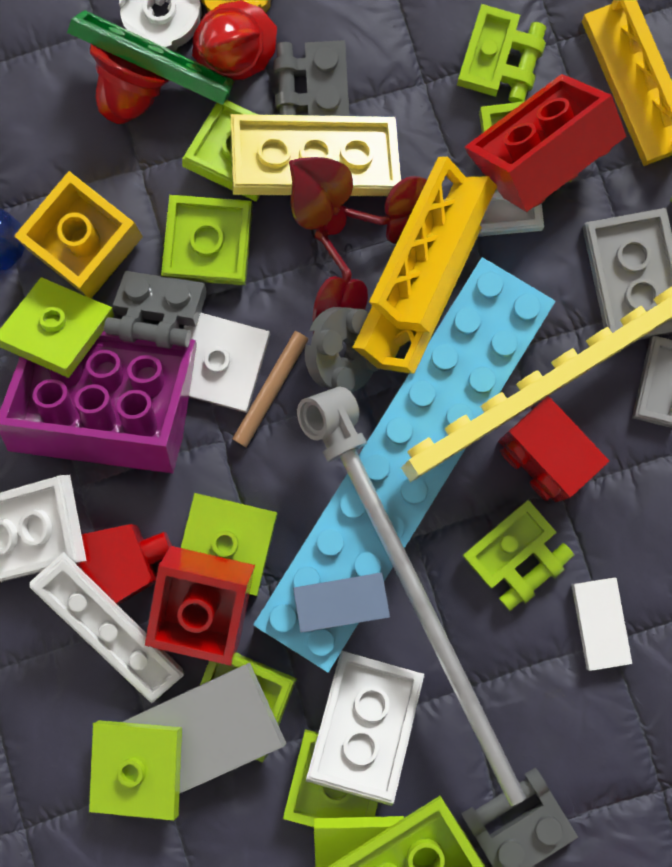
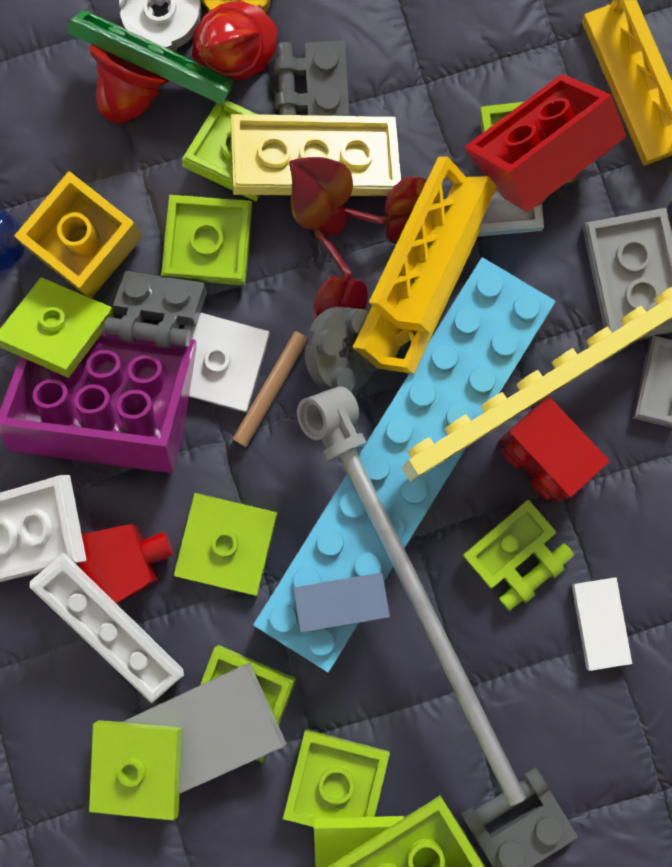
(199, 605): red brick -> none
(365, 728): white tile -> none
(489, 50): lime plate -> none

